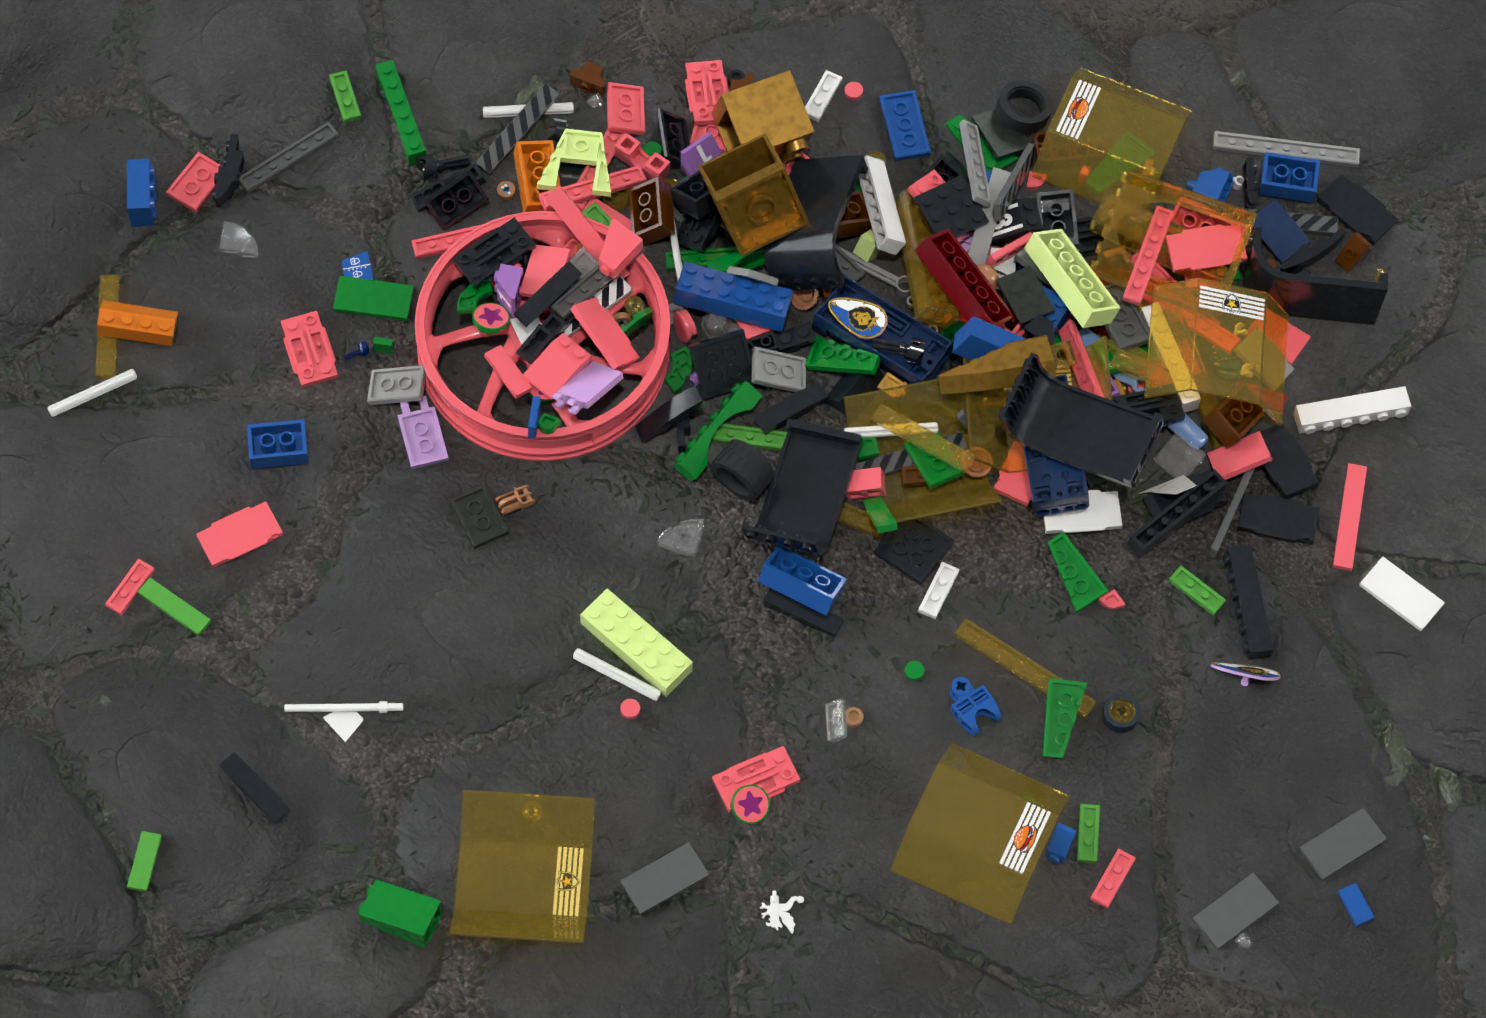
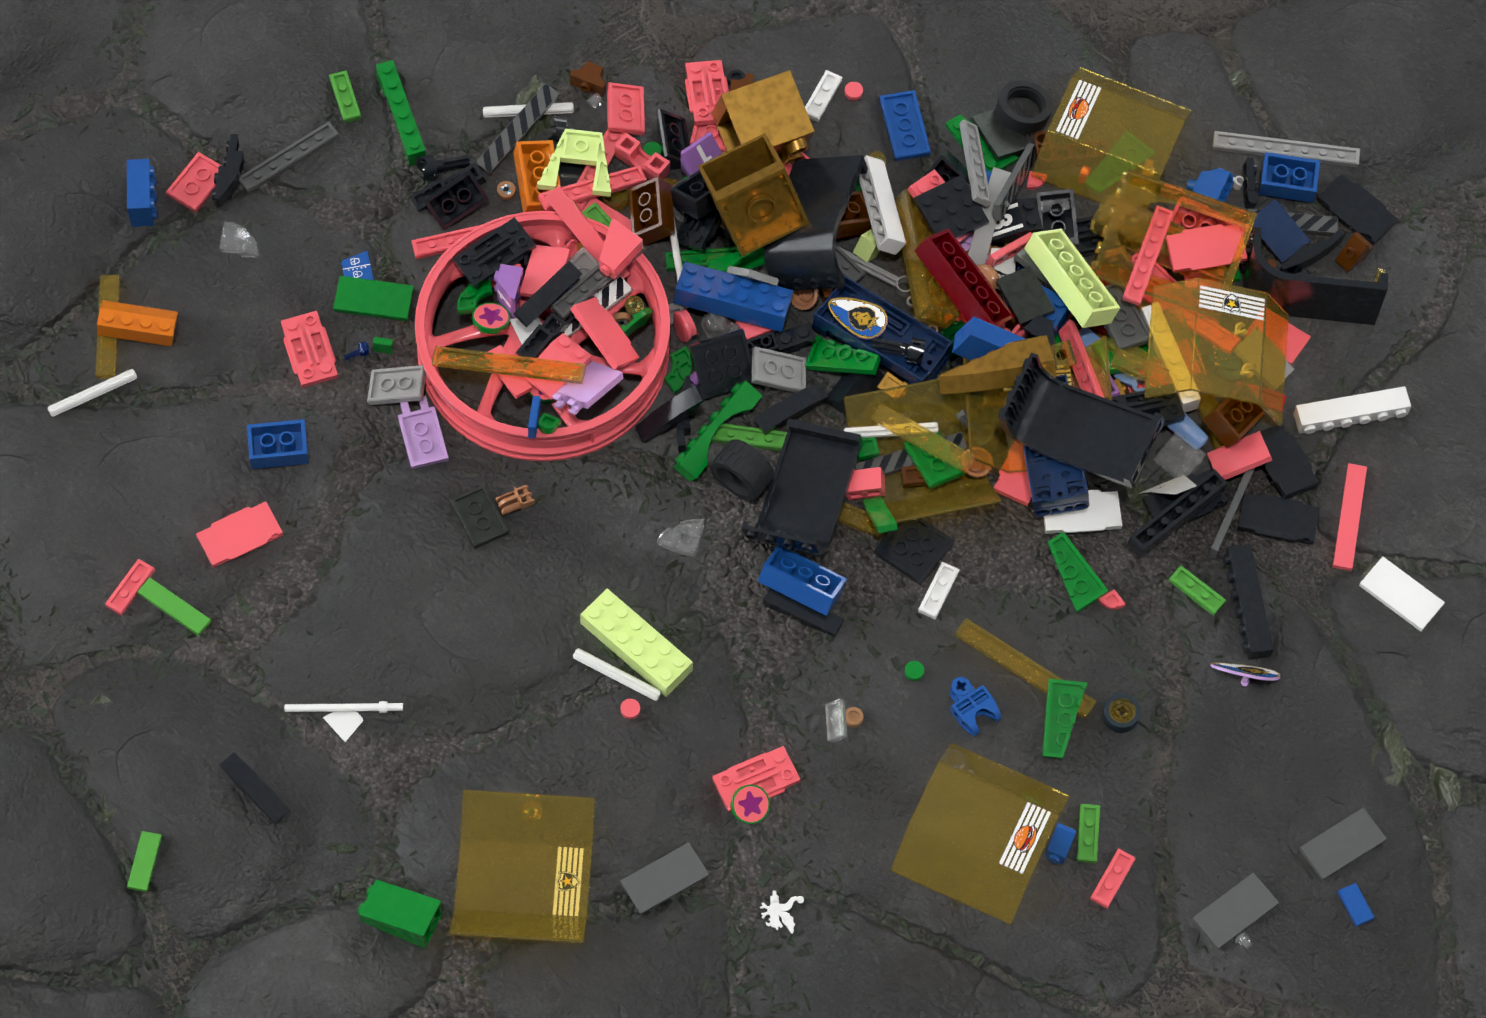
(508, 364): none -> clear yellow plate

